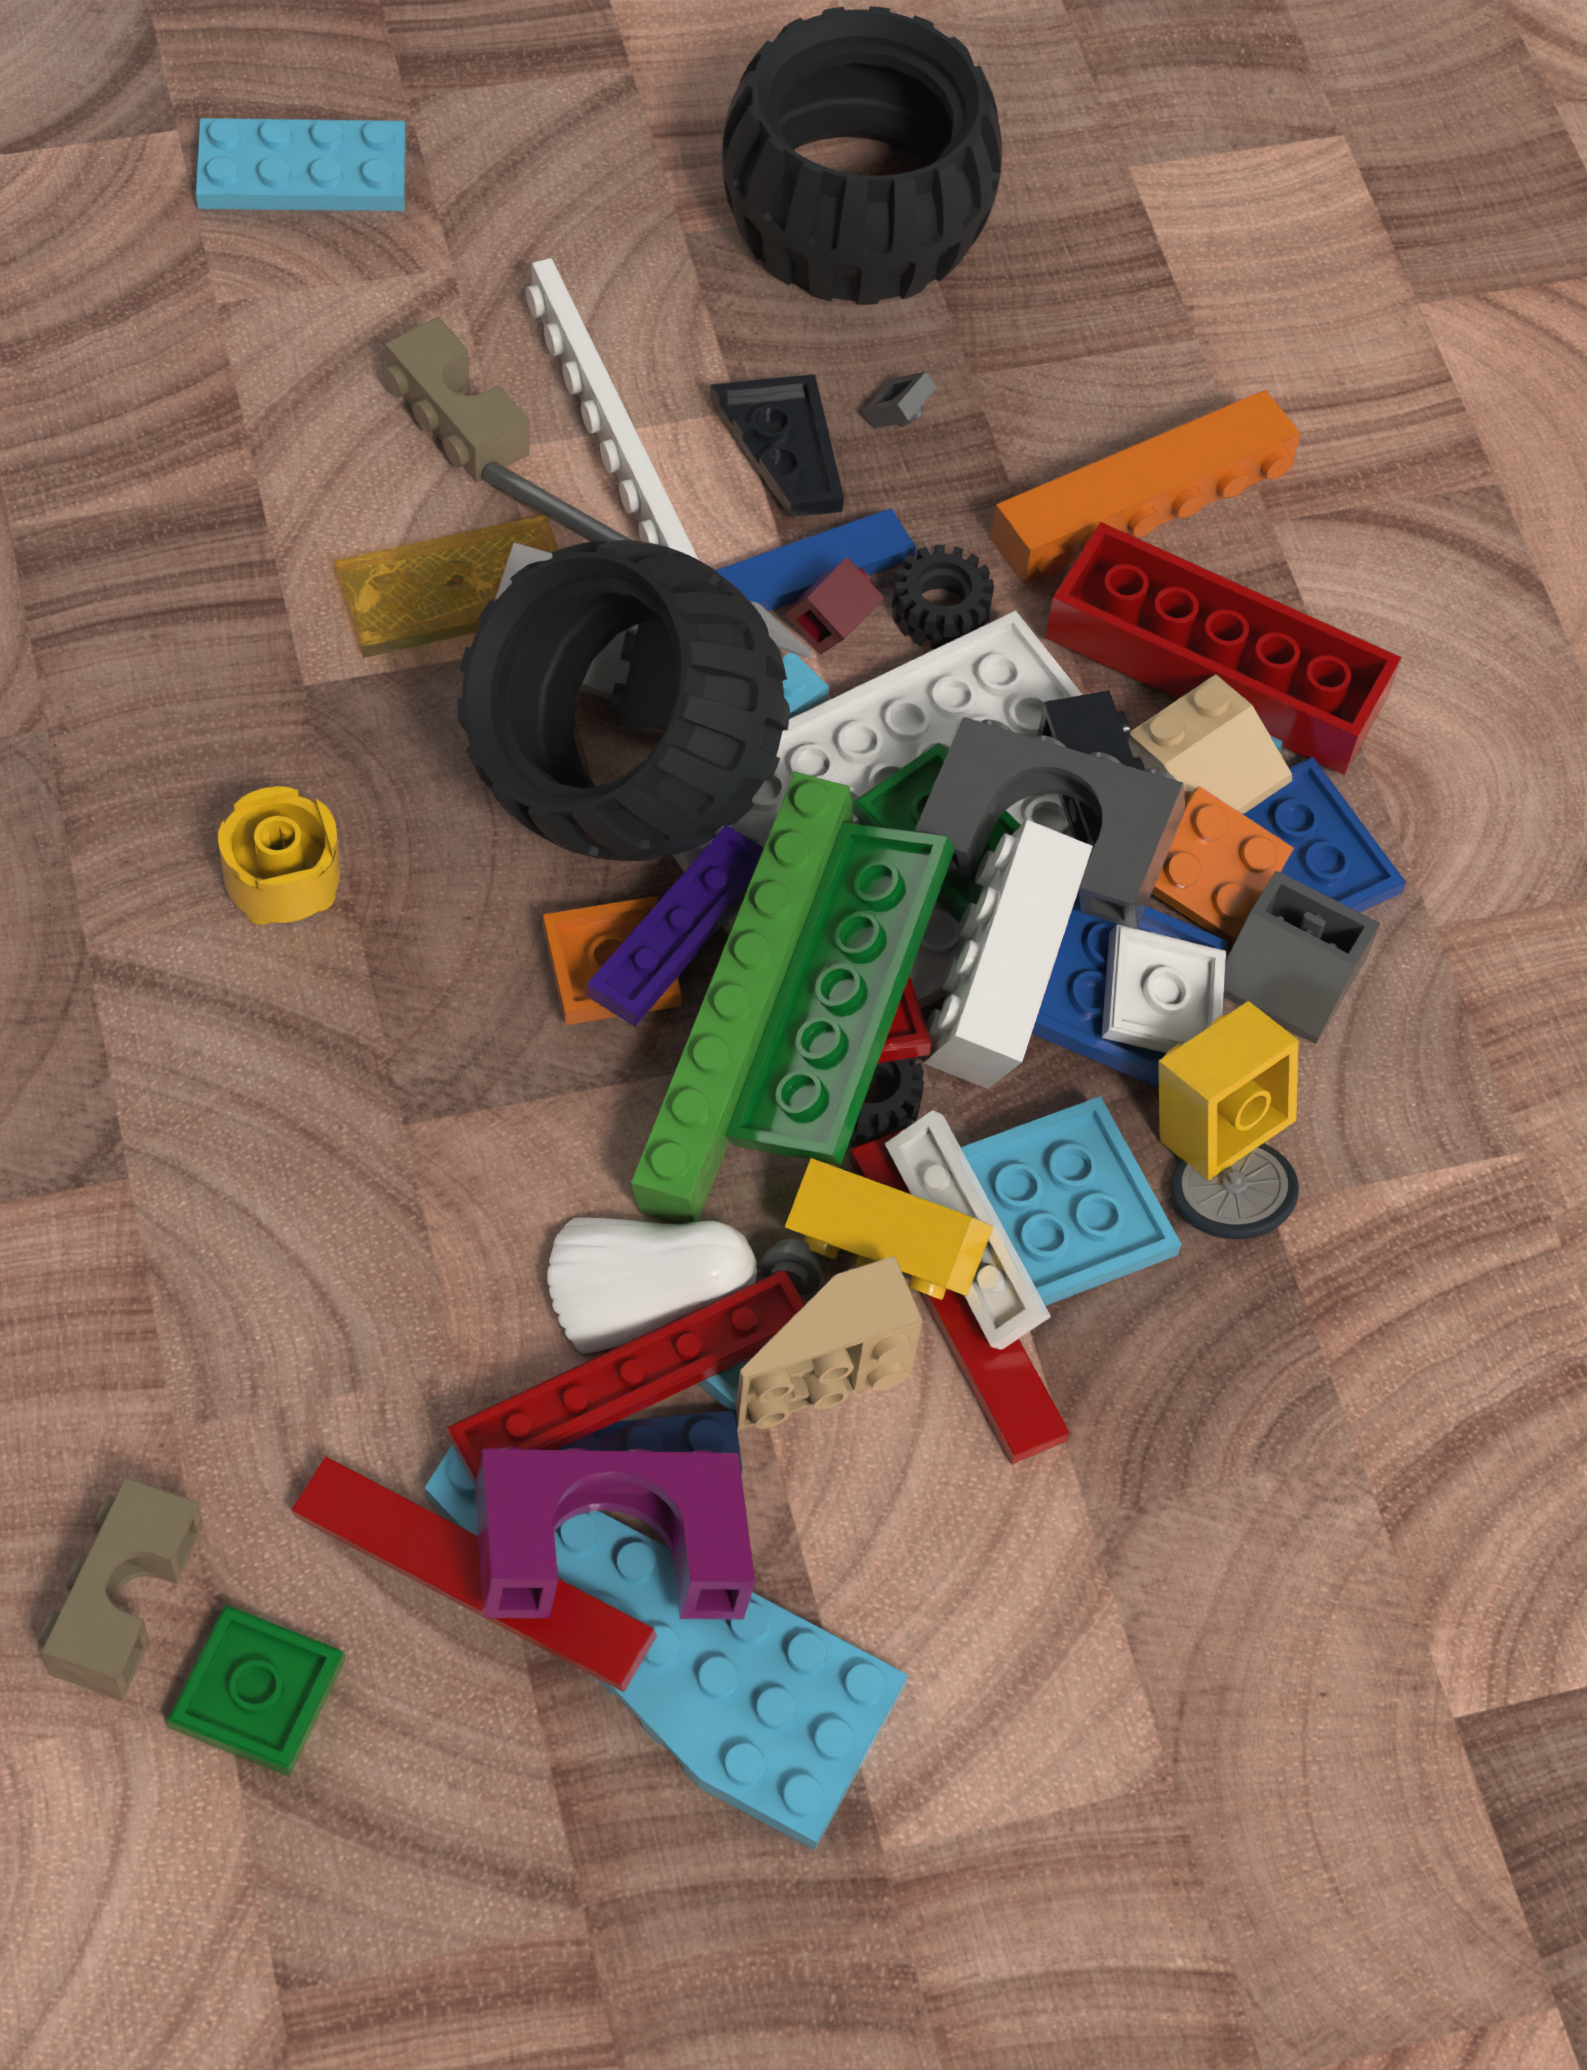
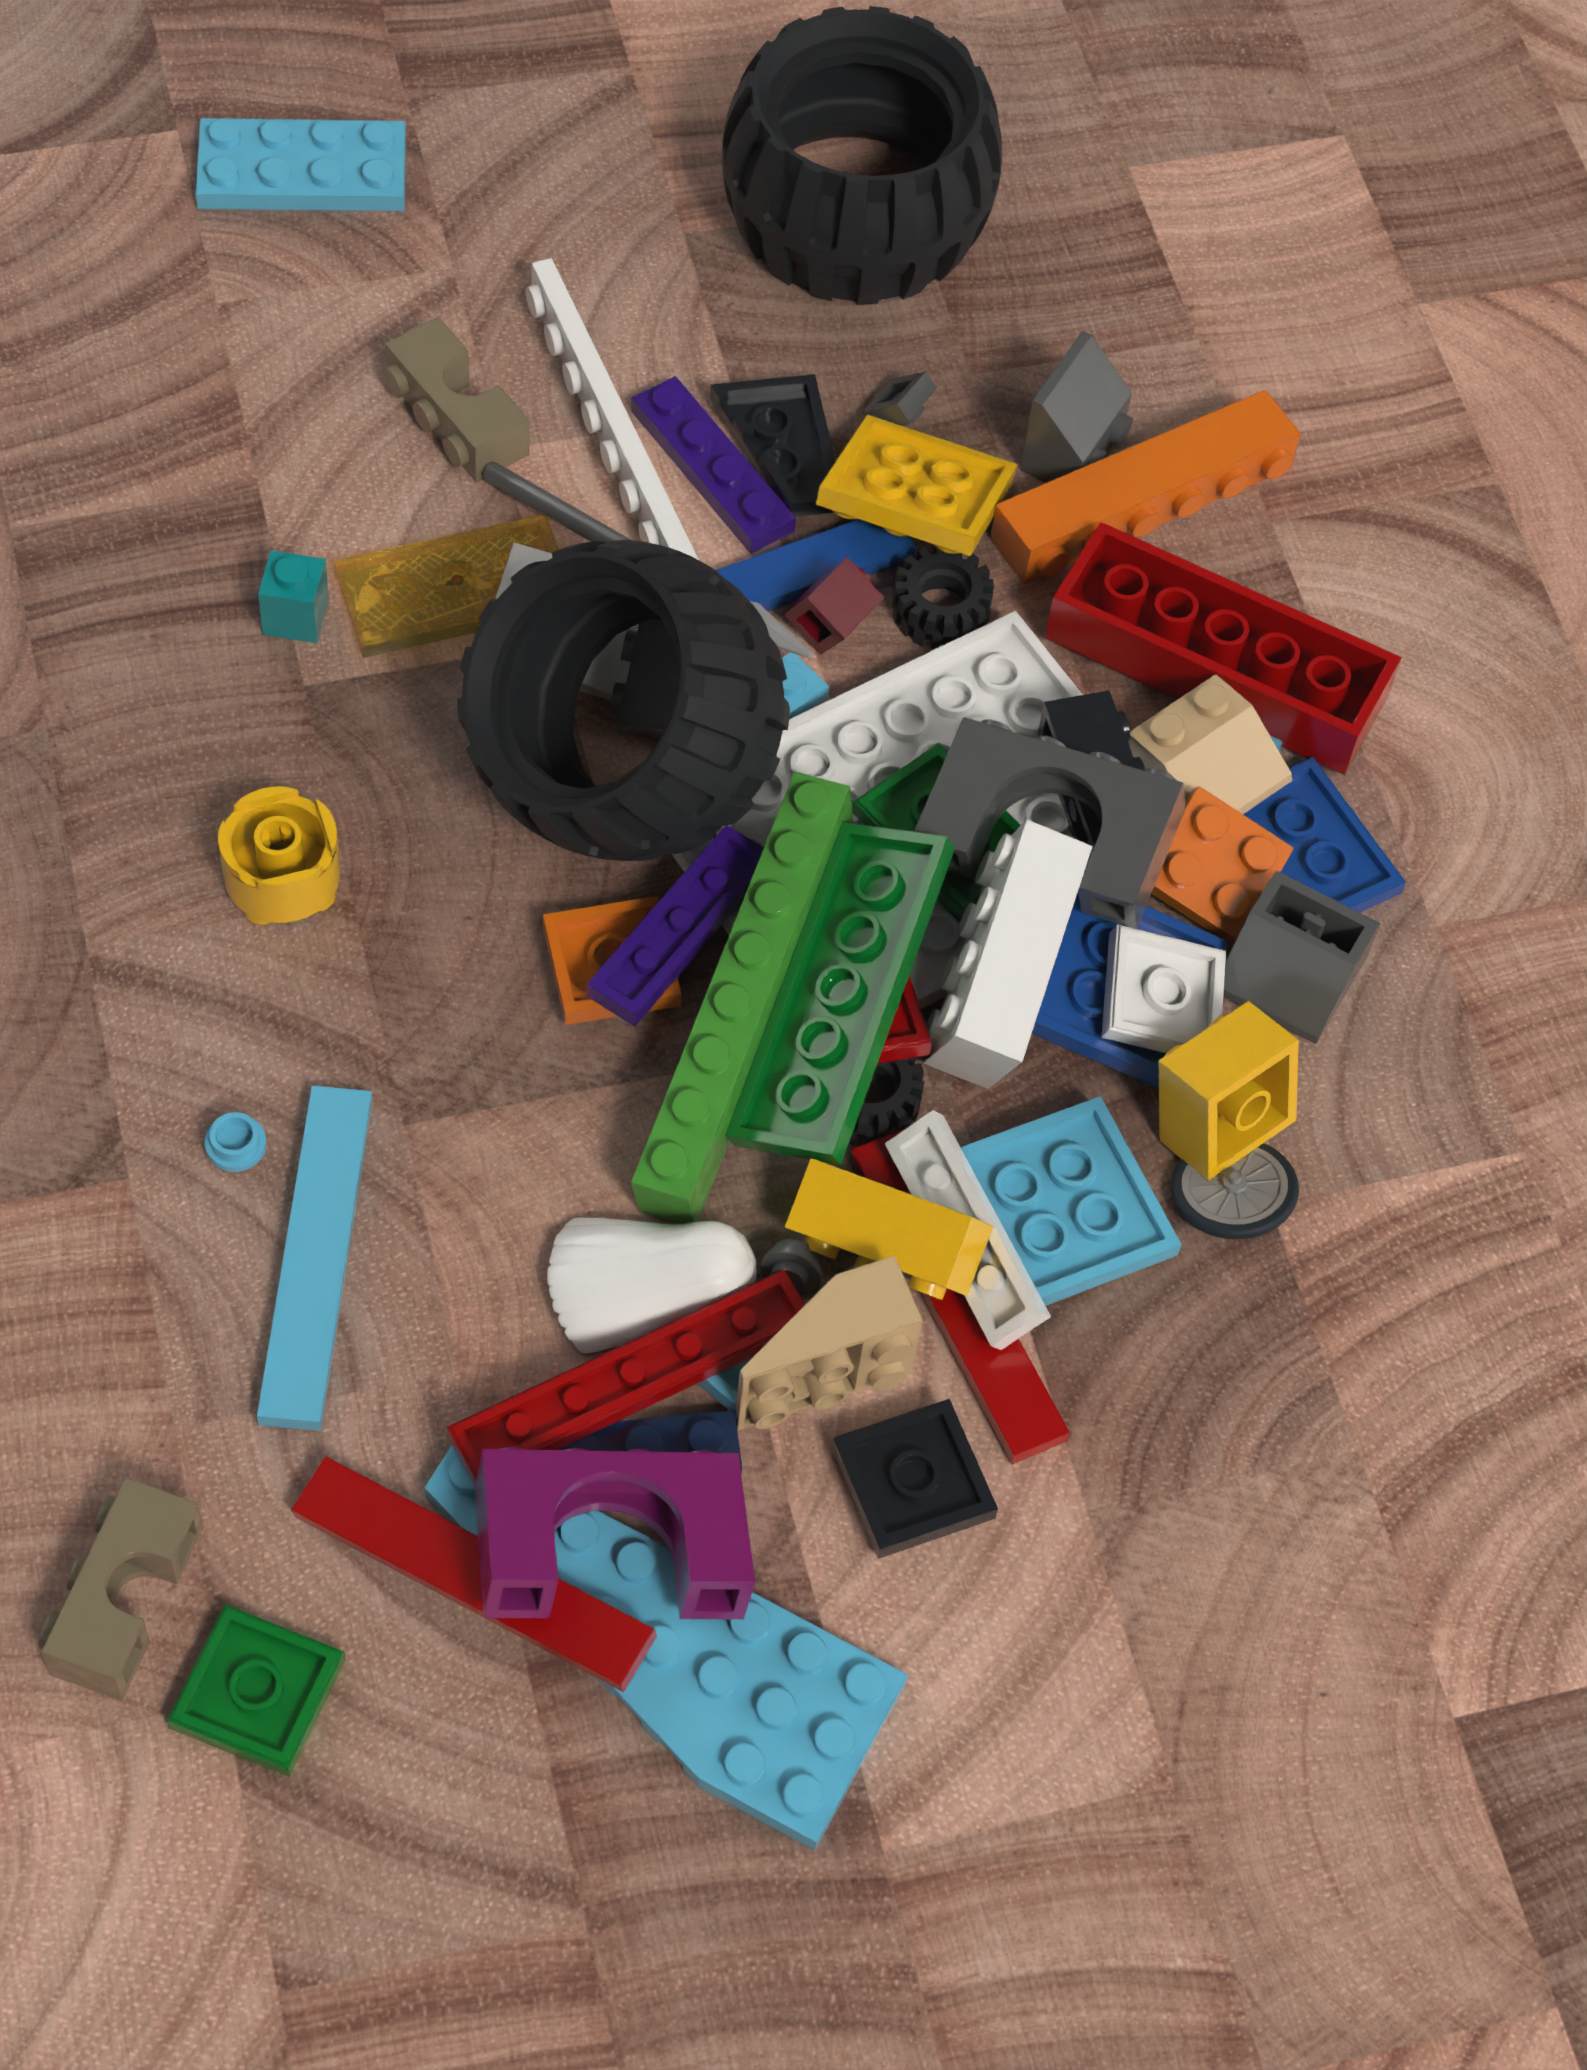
(235, 1142): none -> medium azure plate
(293, 596): none -> teal brick
(315, 1259): none -> medium azure tile
(713, 464): none -> dark purple plate
(914, 1478): none -> black plate
(916, 485): none -> yellow plate
(1076, 413): none -> dark grey slope

